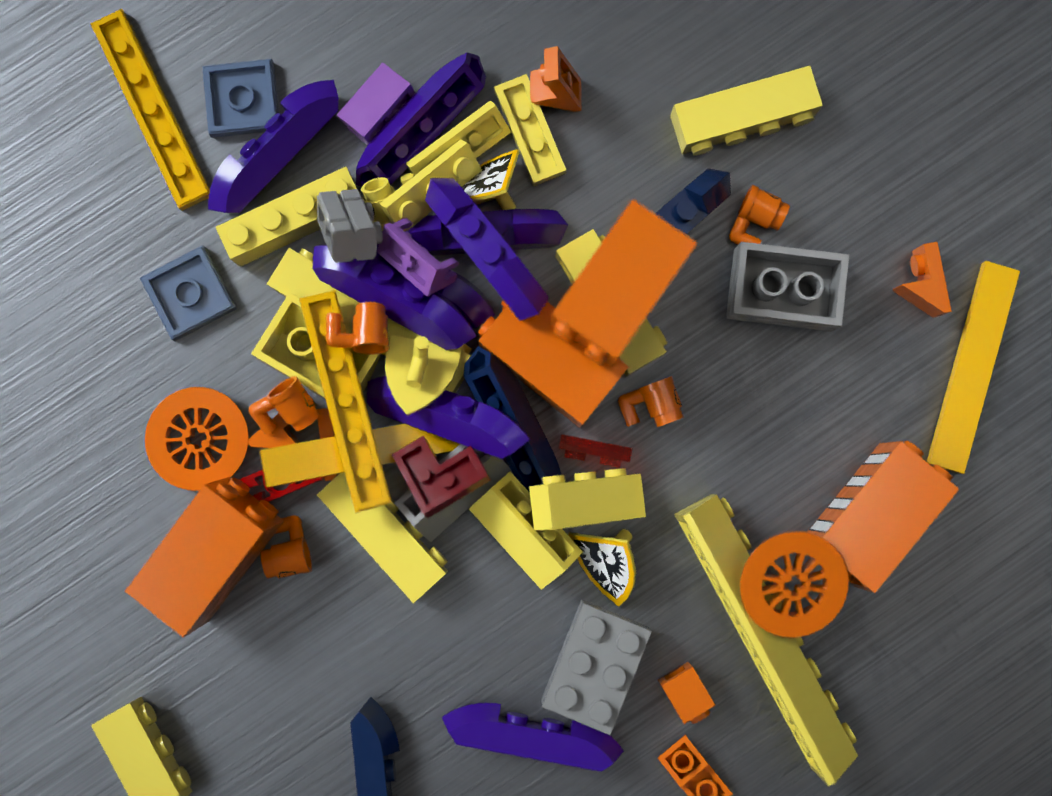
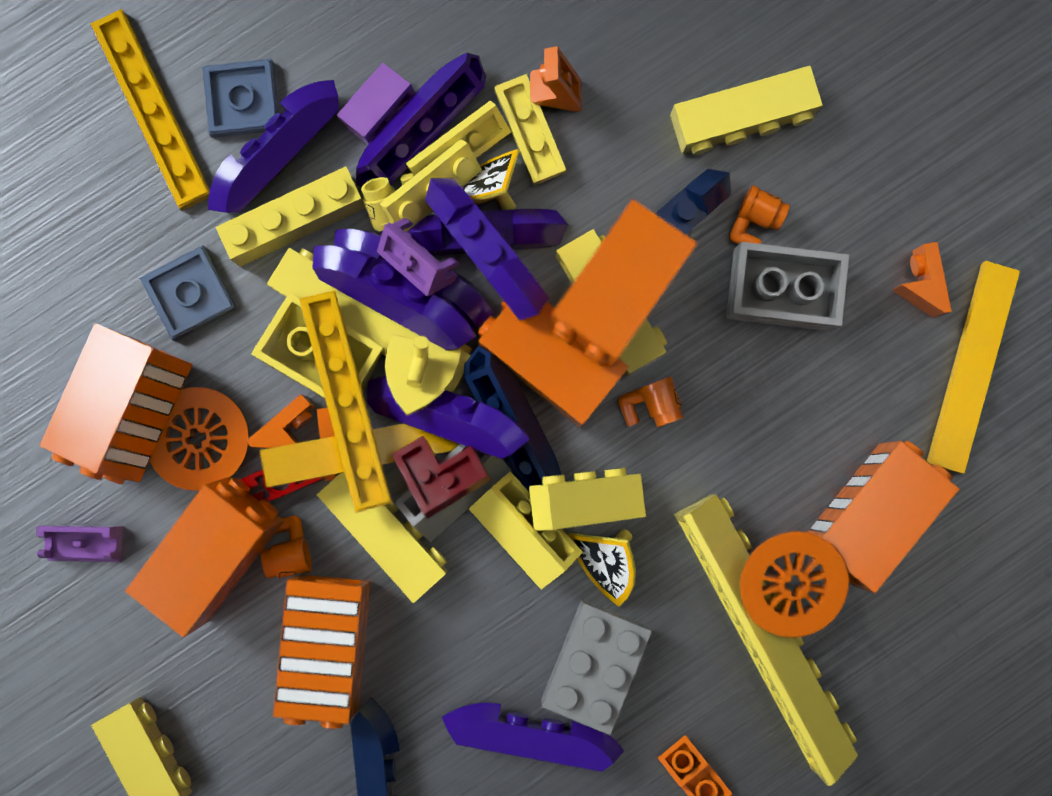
(81, 543): none -> medium lavender hinge
(115, 406): none -> brick
(291, 403): orange piece -> none
(322, 650): none -> orange brick
(348, 225): light grey brick -> none
(369, 330): orange piece -> none
(609, 454): clear red plate -> none
(687, 693): orange brick -> none

